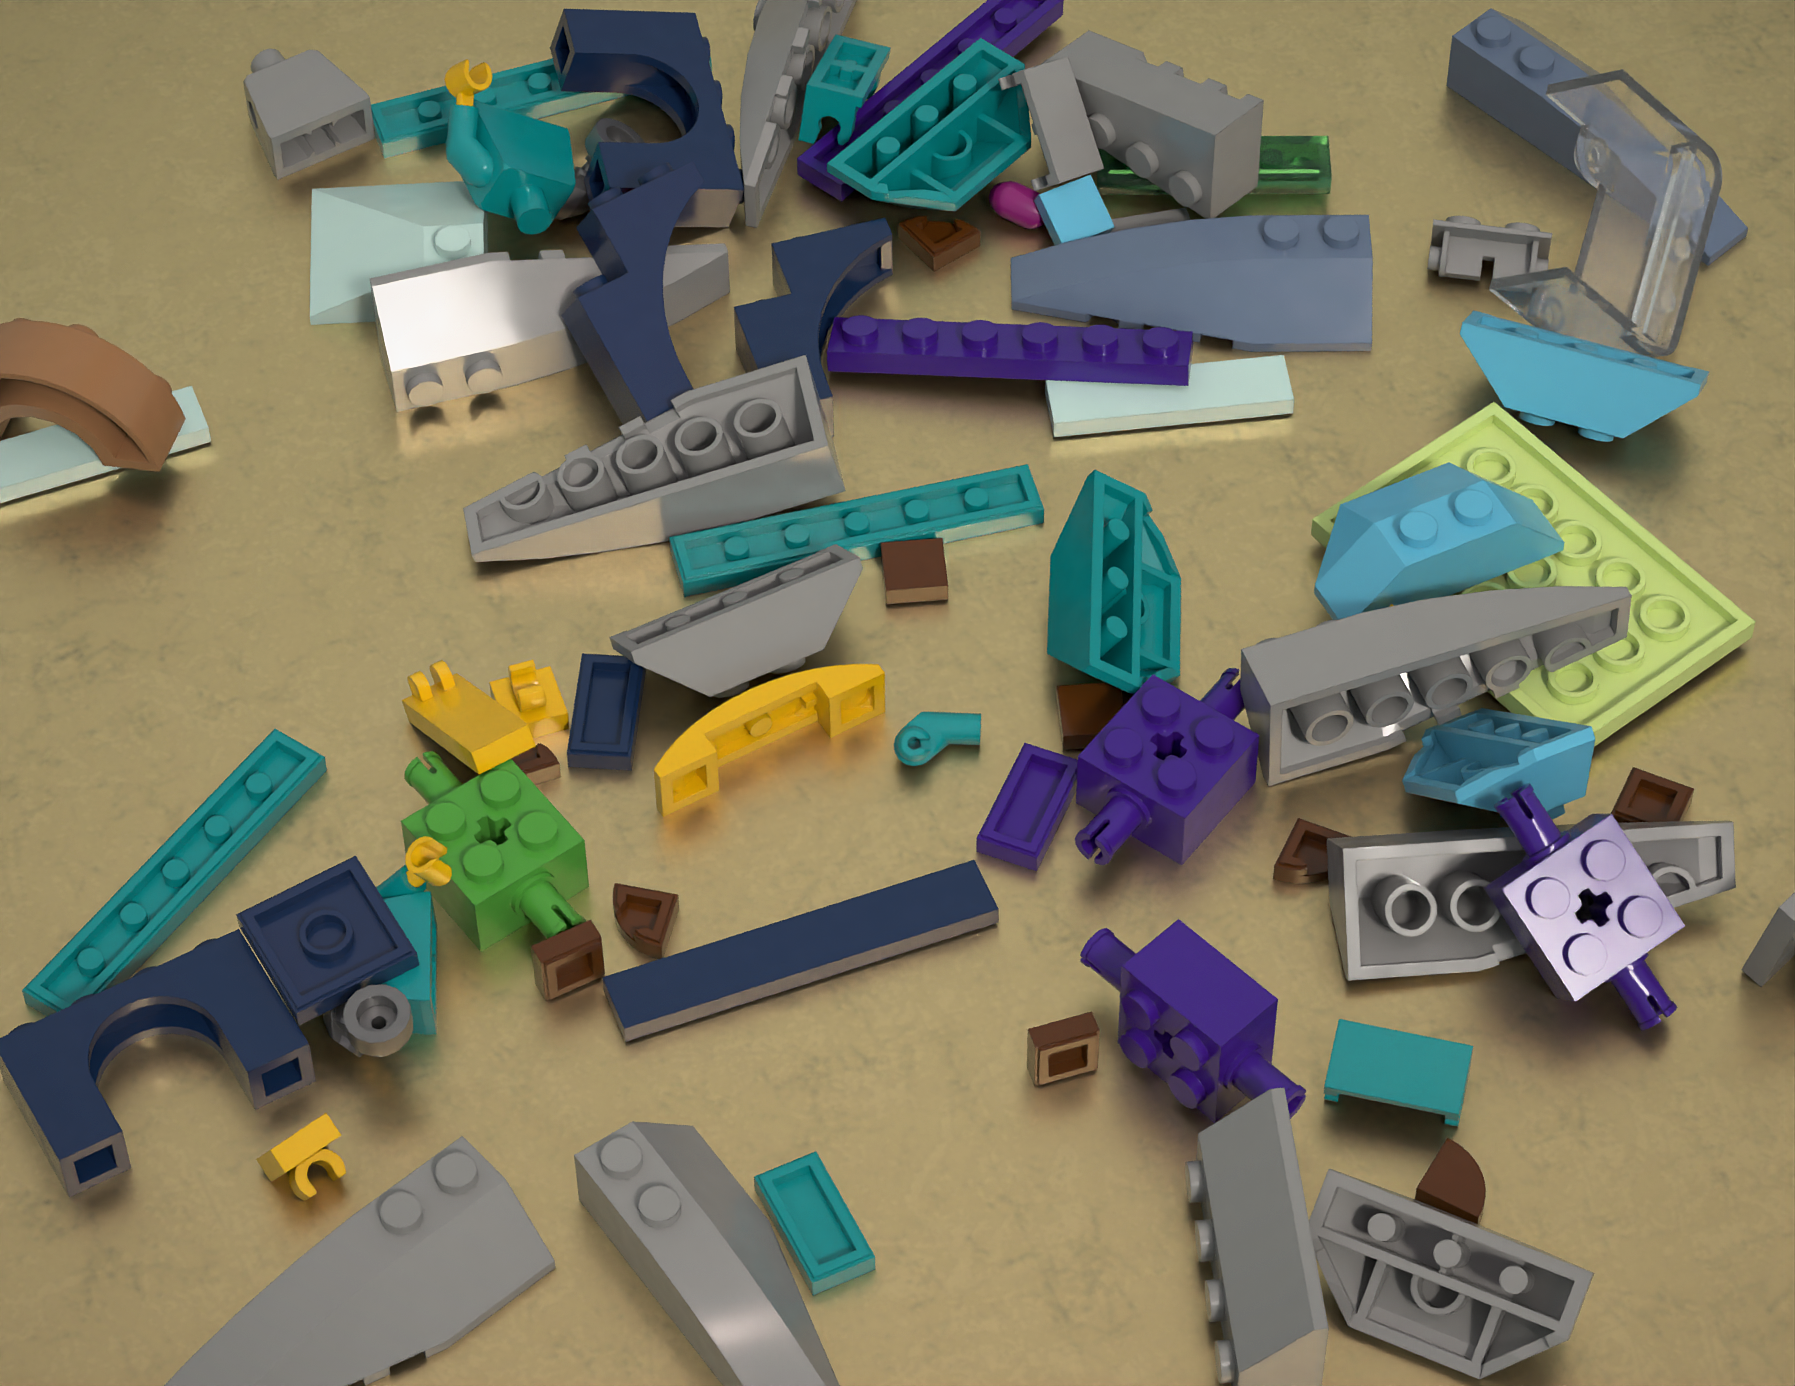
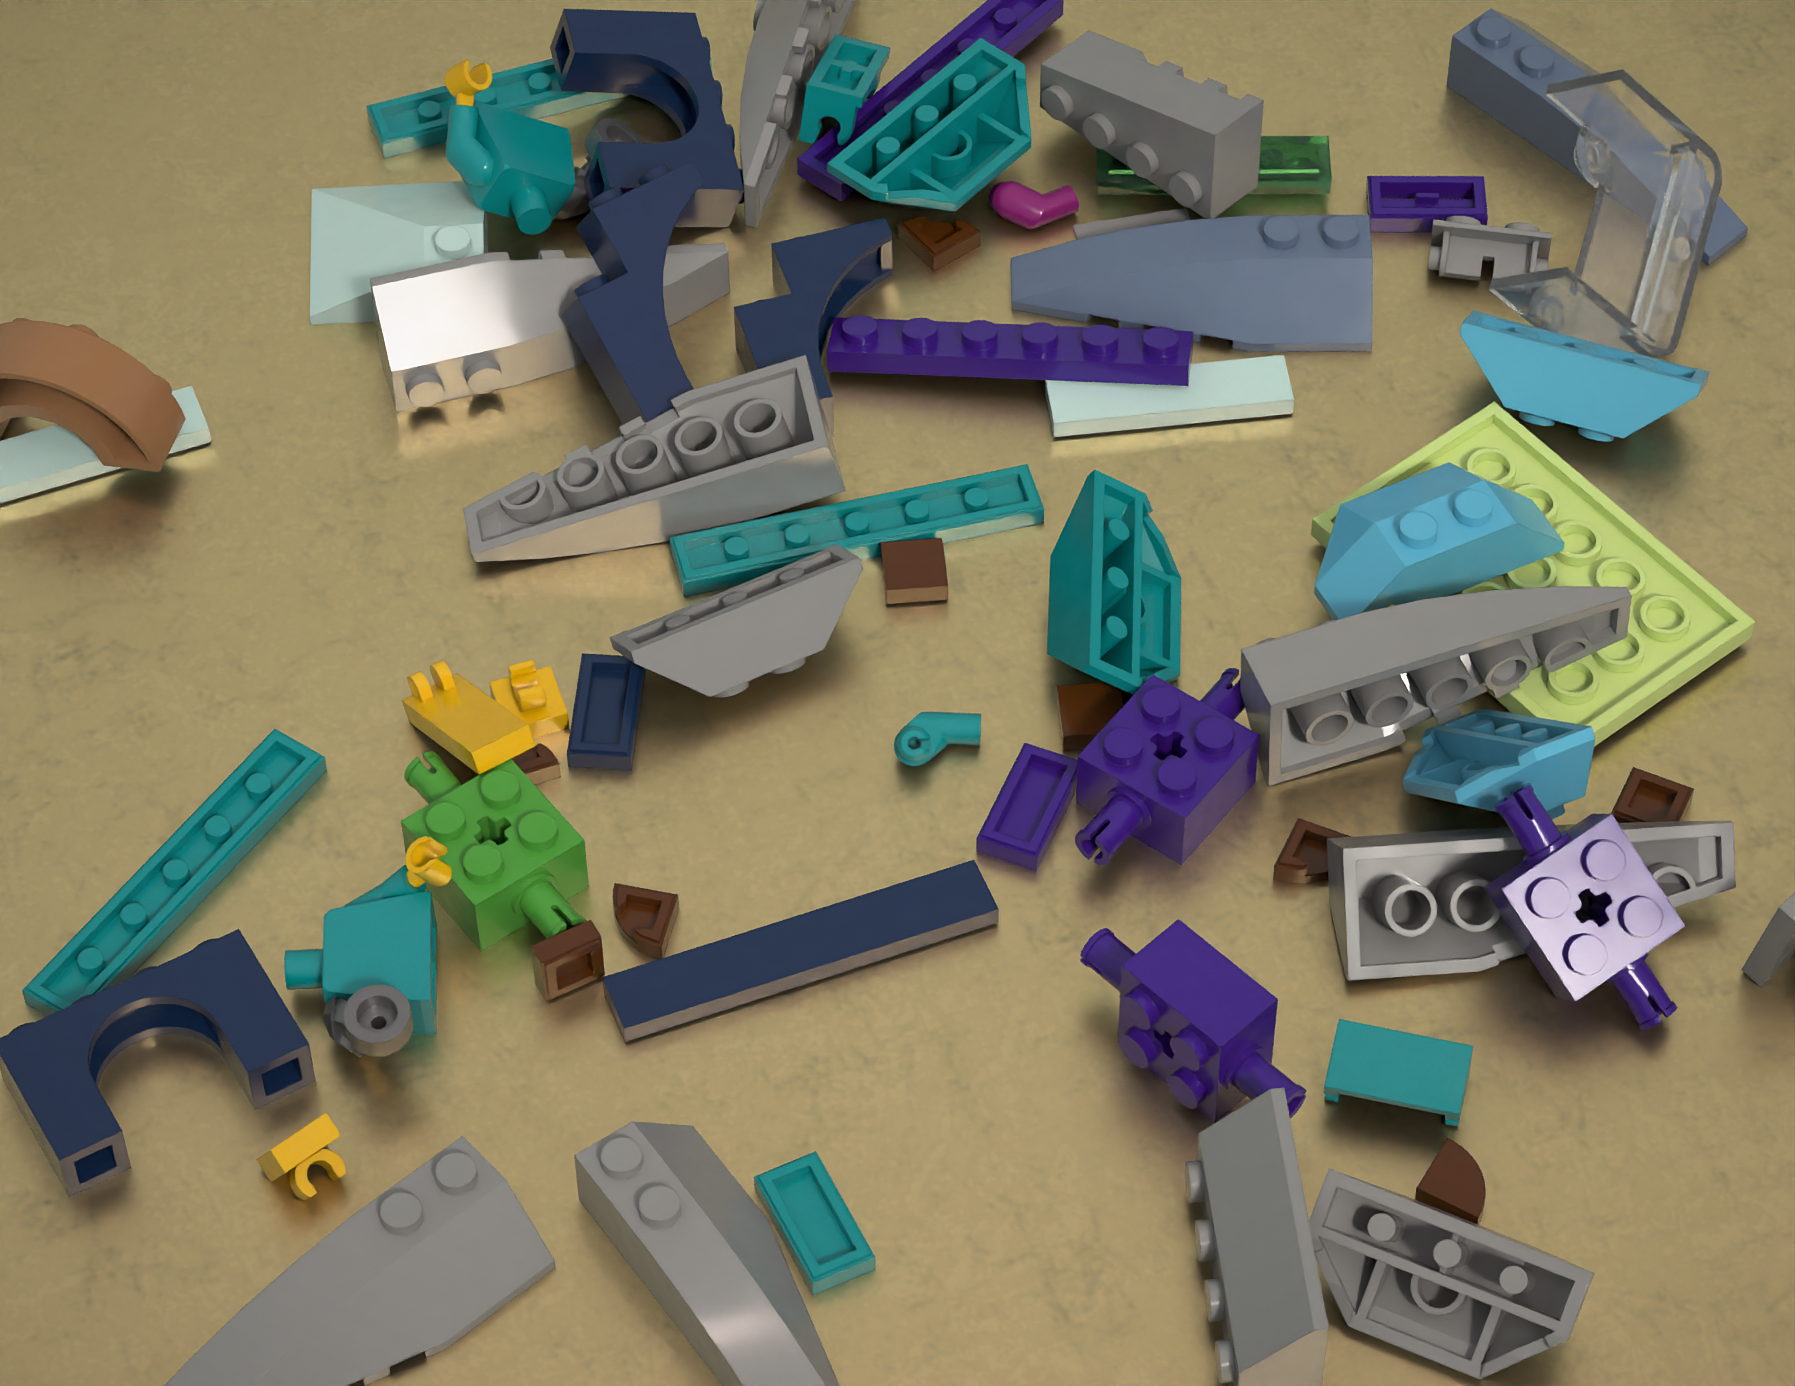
(304, 110): light grey torso -> none
(327, 939): dark blue tile -> none
(831, 695): yellow slope -> none
(1057, 121): light grey hinge -> none
(1063, 1048): reddish brown tile -> none
(1074, 211): medium azure tile -> none
(1414, 201): none -> dark purple tile

